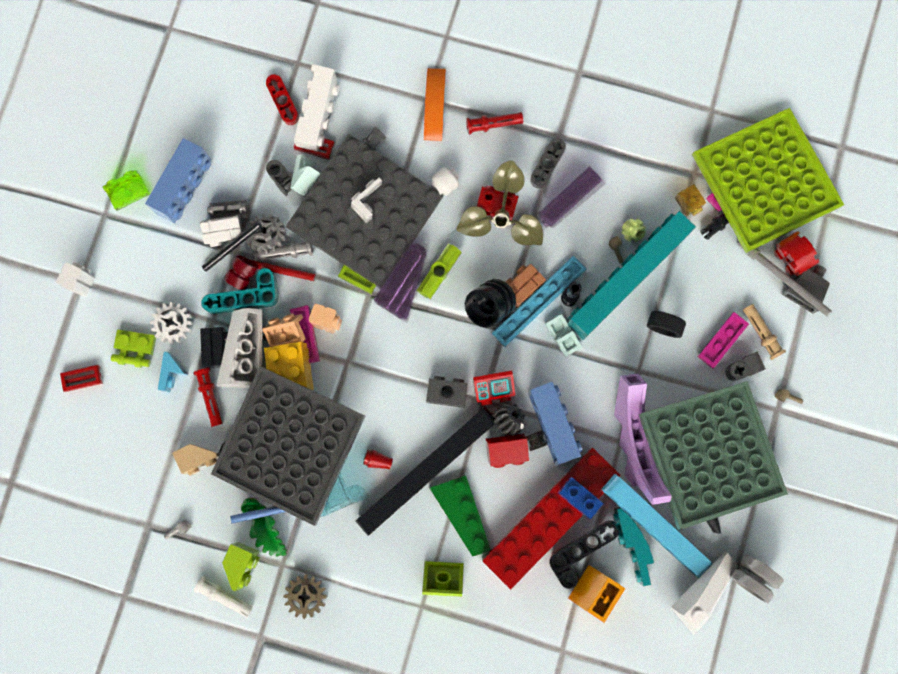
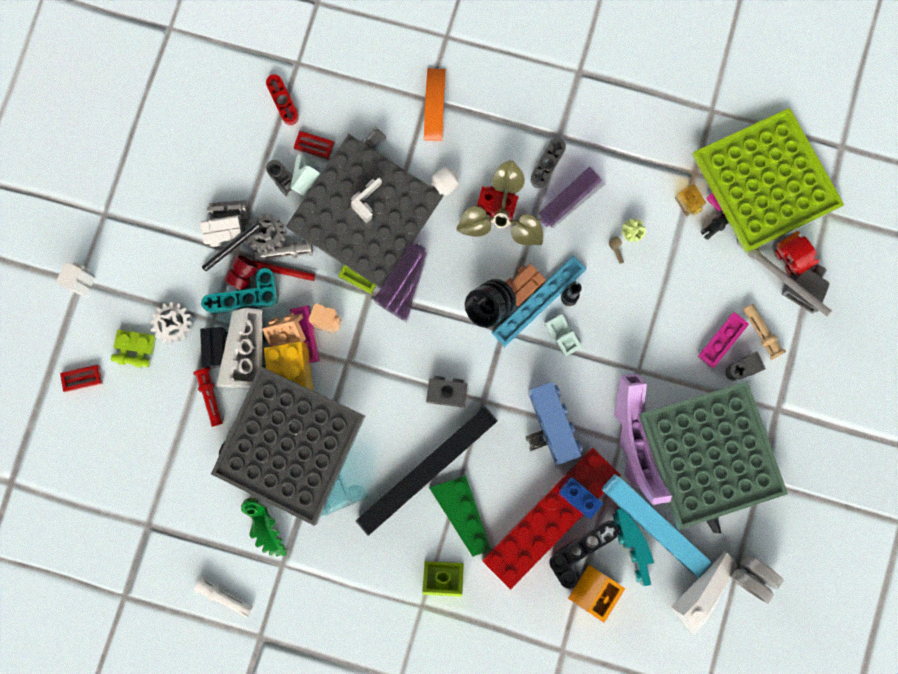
(126, 189): clear neon green bracket -> none
(168, 368): medium azure slope -> none
(179, 181): medium blue brick -> none
(182, 526): light grey hand -> none
(193, 457): tan slope -> none
(239, 563): lime slope -> none
(255, 514): medium blue bar -> none
(296, 596): dark tan gear -> none
(317, 108): white wedge -> none
(374, 459): red cone -> none
(446, 261): lime piece -> none
(494, 387): slope -> none
(507, 450): brick -> none
(509, 418): dark grey gear -> none
(517, 118): red pin -> none
(633, 272): teal brick -> none
(666, 324): black tyre -> none
(783, 394): dark tan hand -> none

